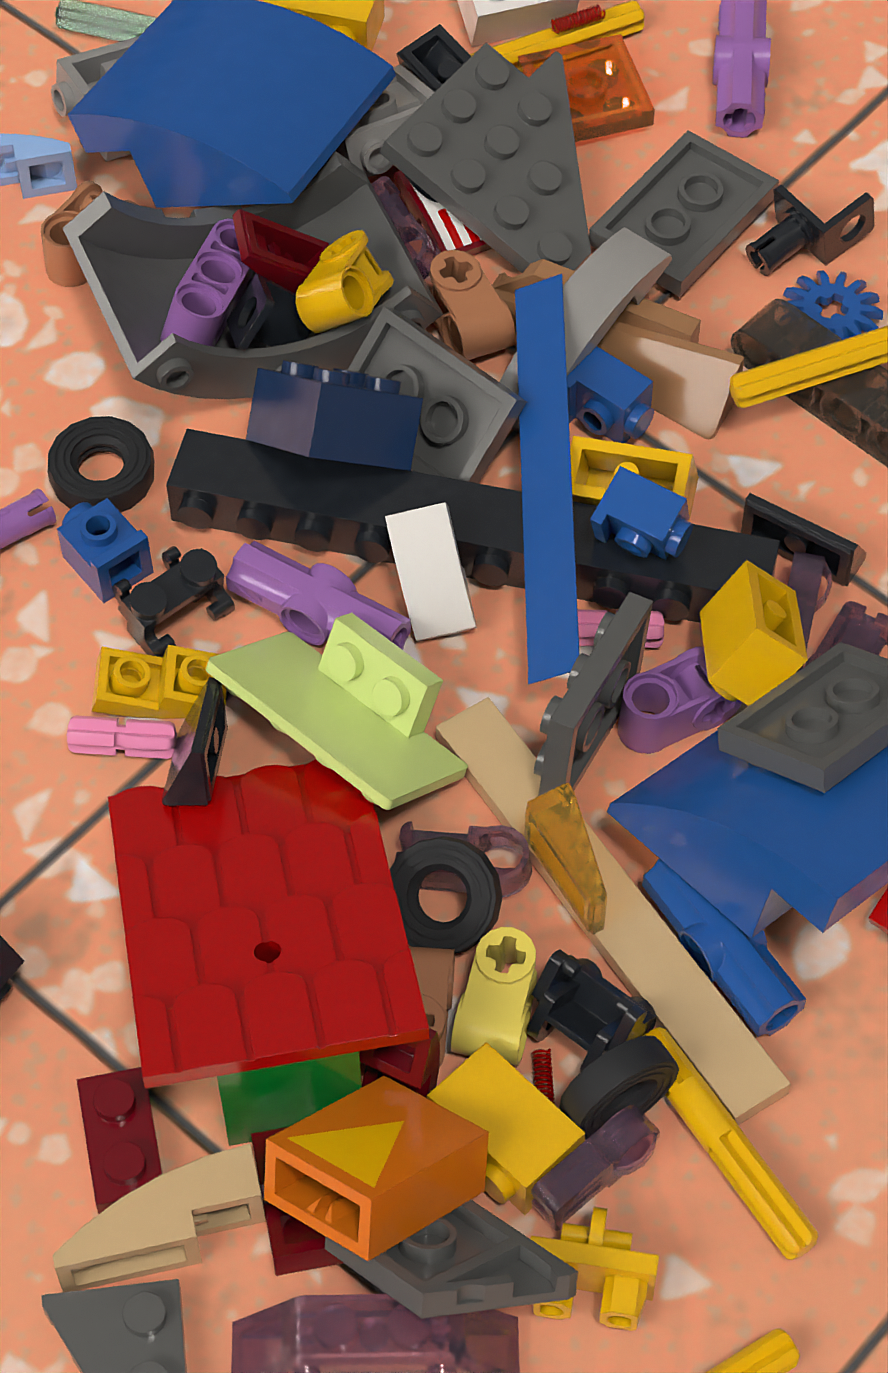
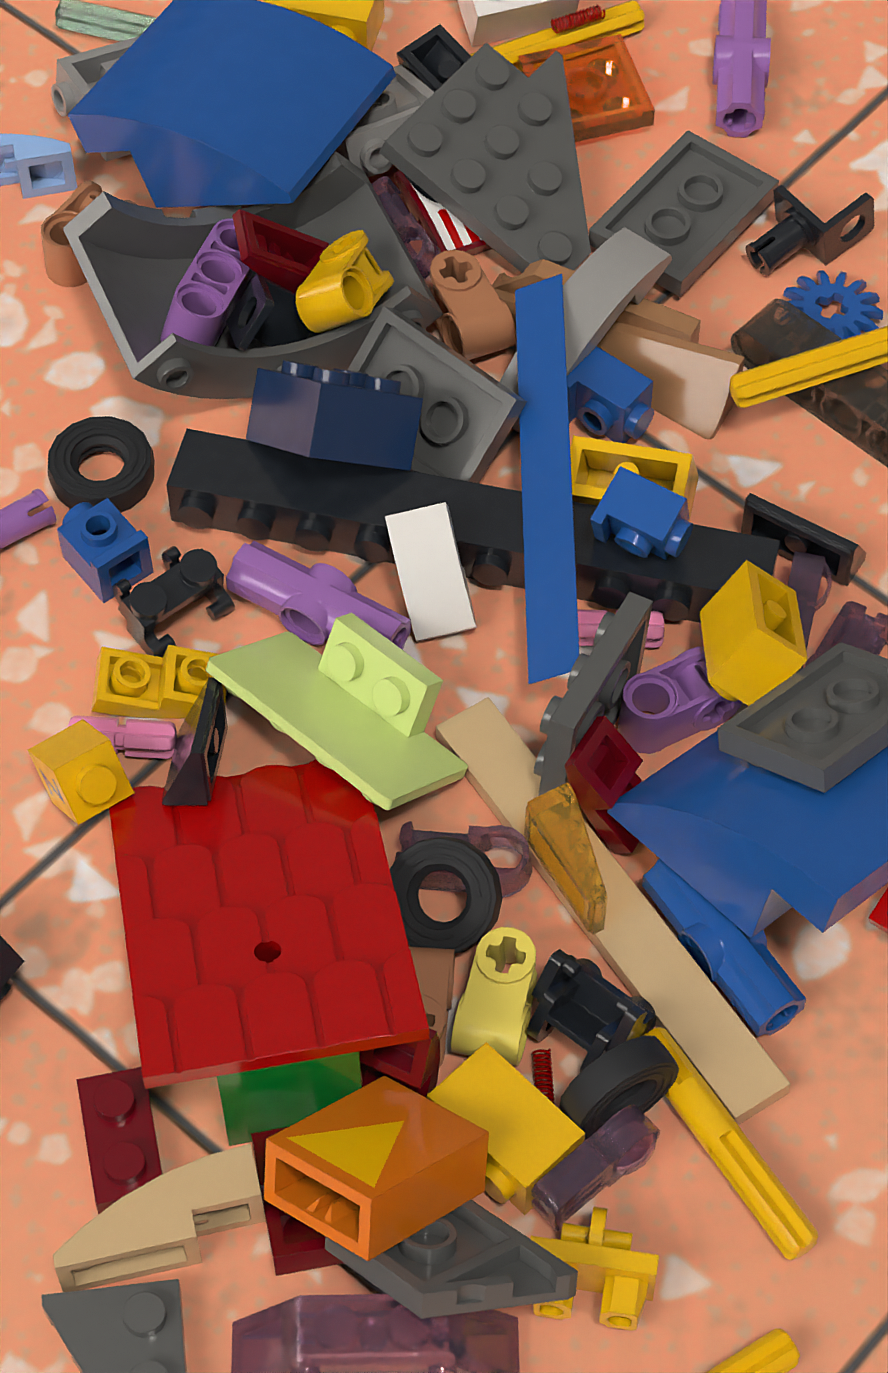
(81, 771): none -> yellow brick
(599, 774): none -> dark red slope

